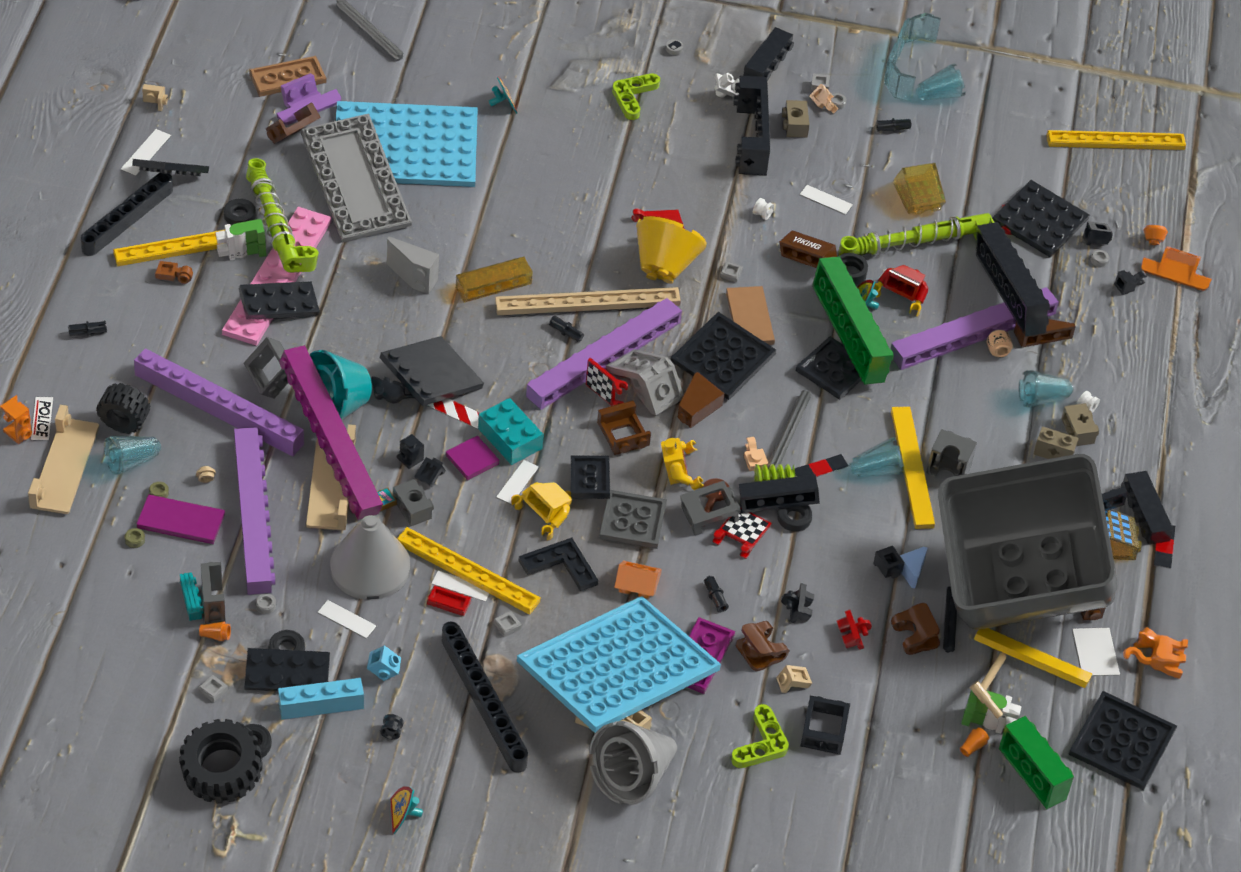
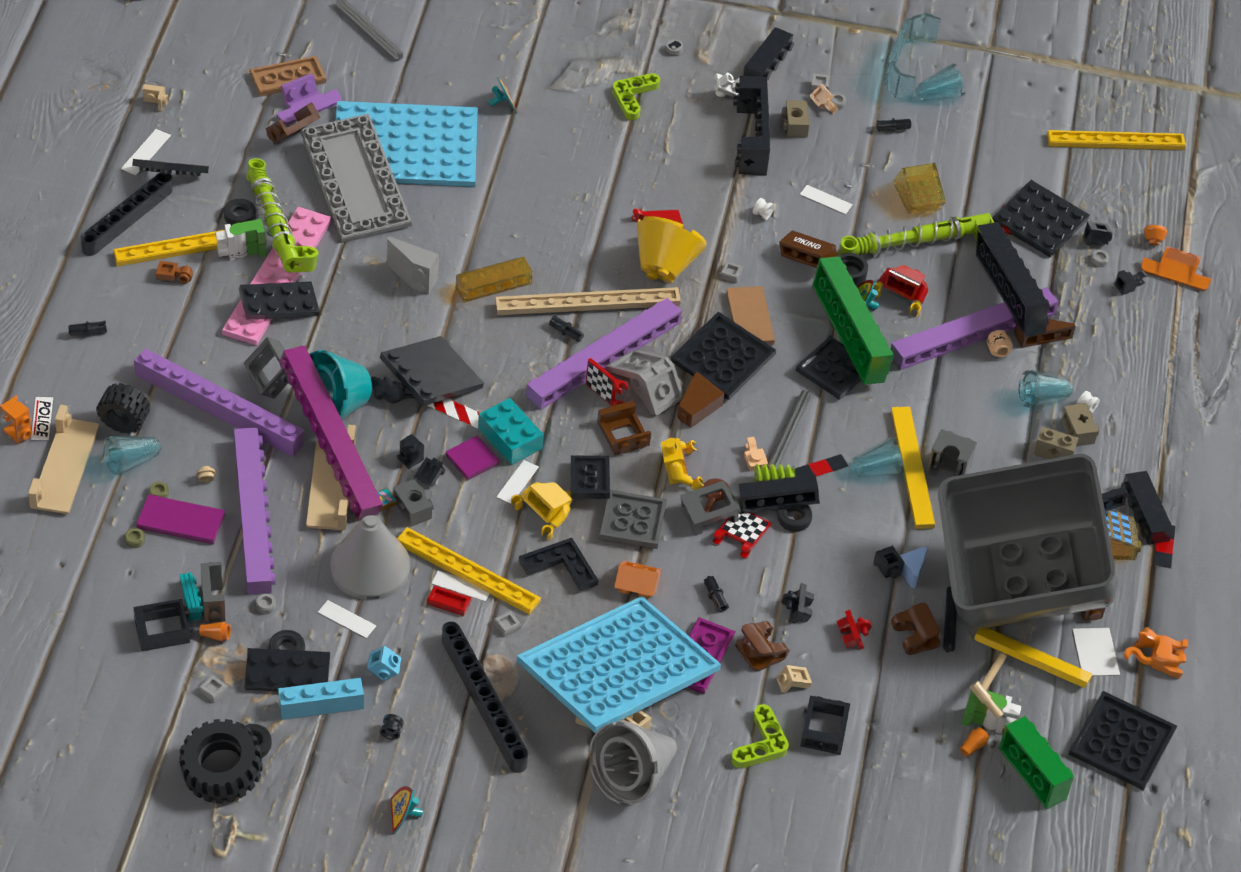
(160, 611): none -> black window

